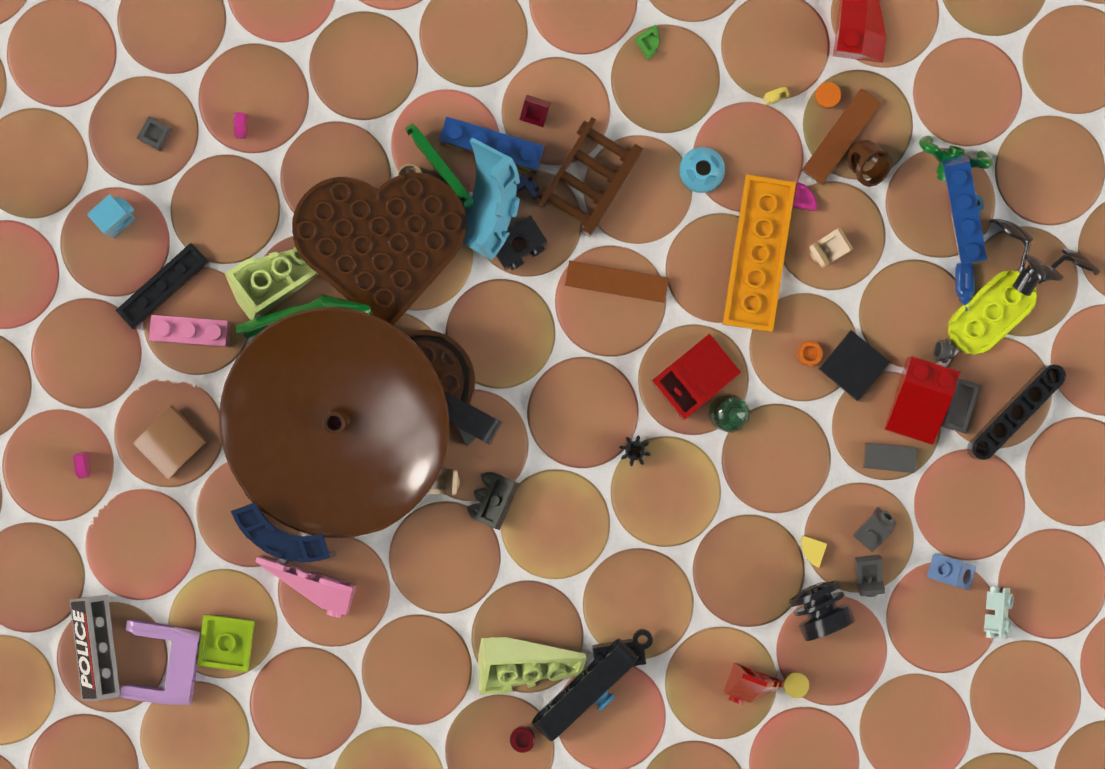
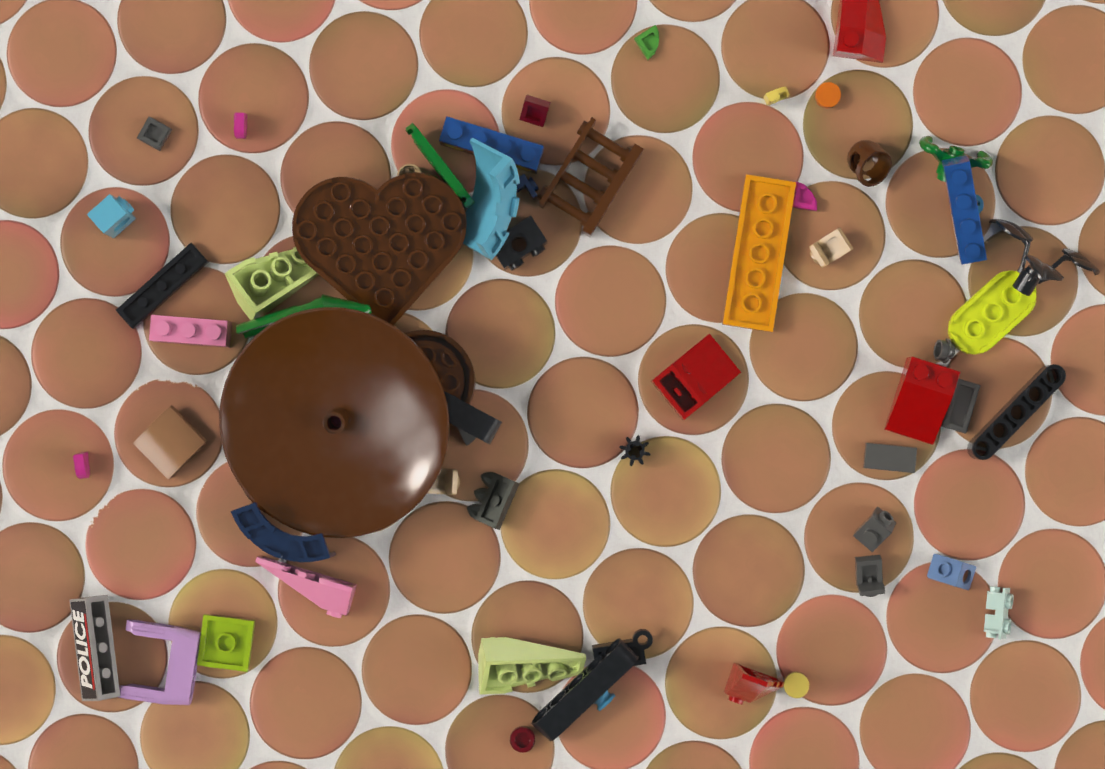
(616, 281): dark orange tile -> none
(695, 181): medium azure piece -> none
(728, 413): clear green hair -> none
(809, 353): orange tile -> none
(813, 550): light yellow tile -> none
(821, 610): black wheel -> none
(841, 136): dark orange tile -> none
(854, 365): black tile -> none
(965, 282): blue piece -> none

